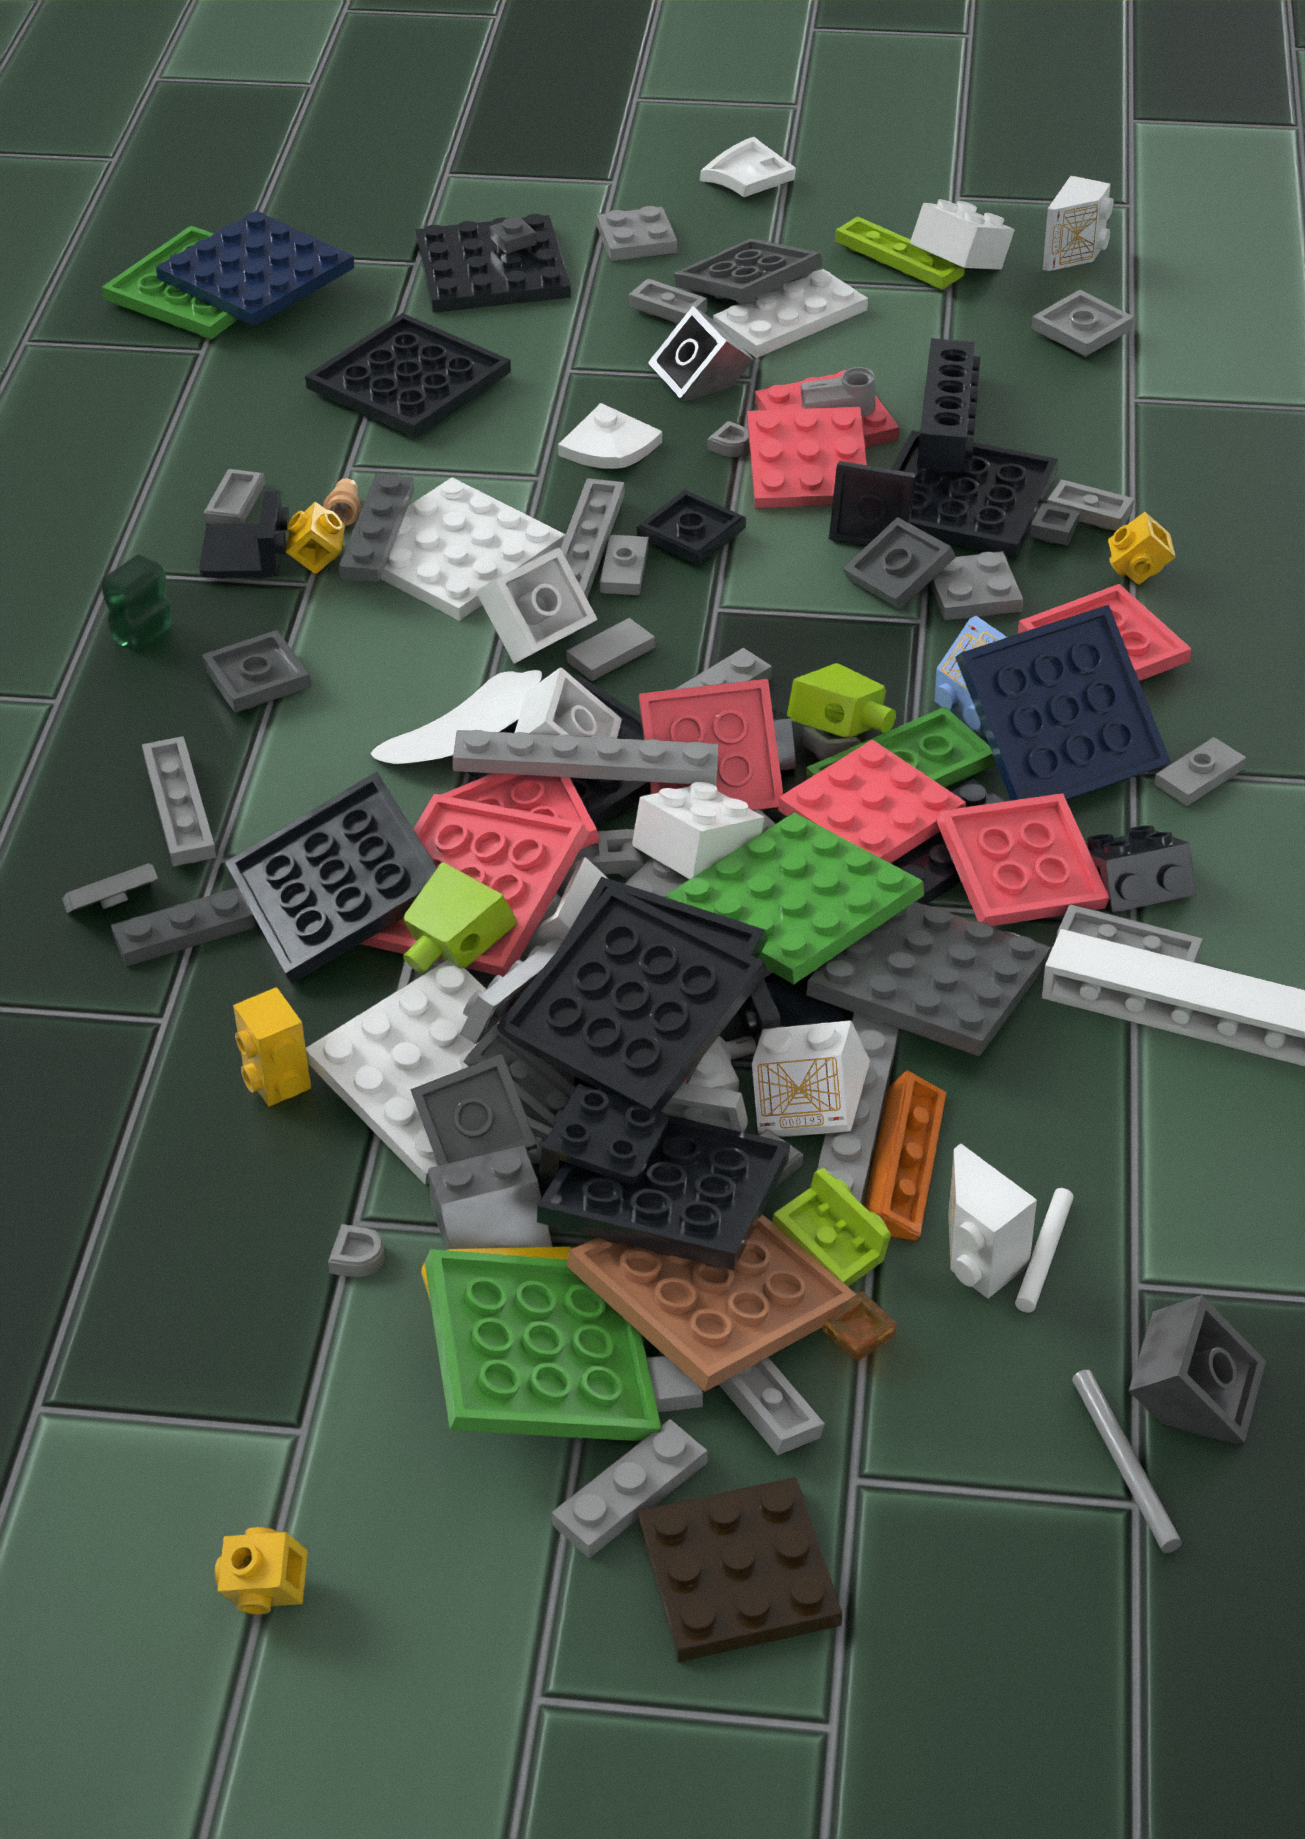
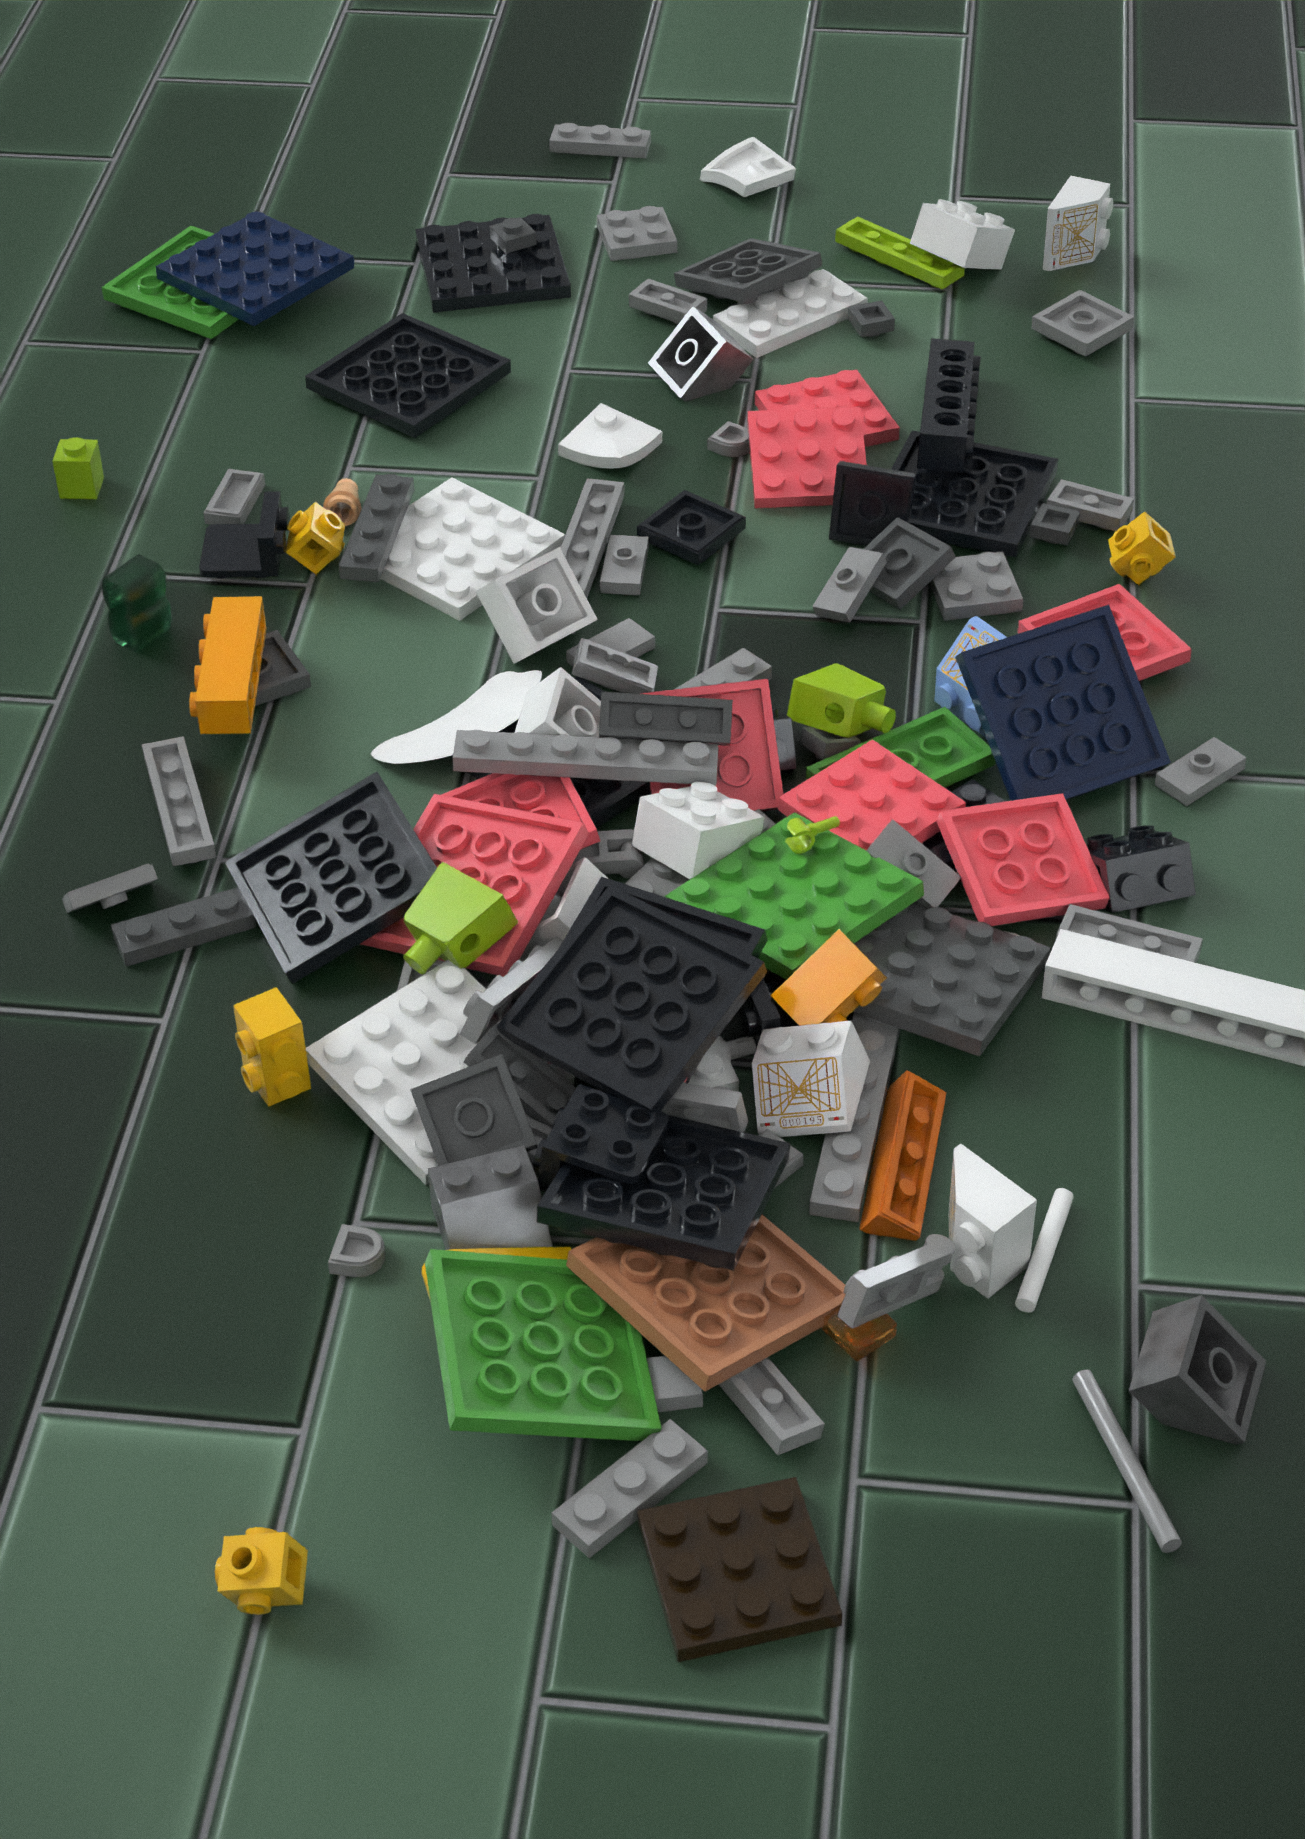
(78, 468): none -> lime brick
(229, 665): none -> light orange brick
(600, 140): none -> light grey plate
(613, 668): none -> light grey plate
(665, 718): none -> dark grey plate
(805, 834): none -> lime hand
(830, 983): none -> light orange brick
(835, 1228): lime bracket -> none
(849, 584): none -> light grey plate
(853, 389): light grey piece -> none
(871, 319): none -> dark grey plate
(896, 1282): none -> light grey plate
(907, 853): none -> light grey plate

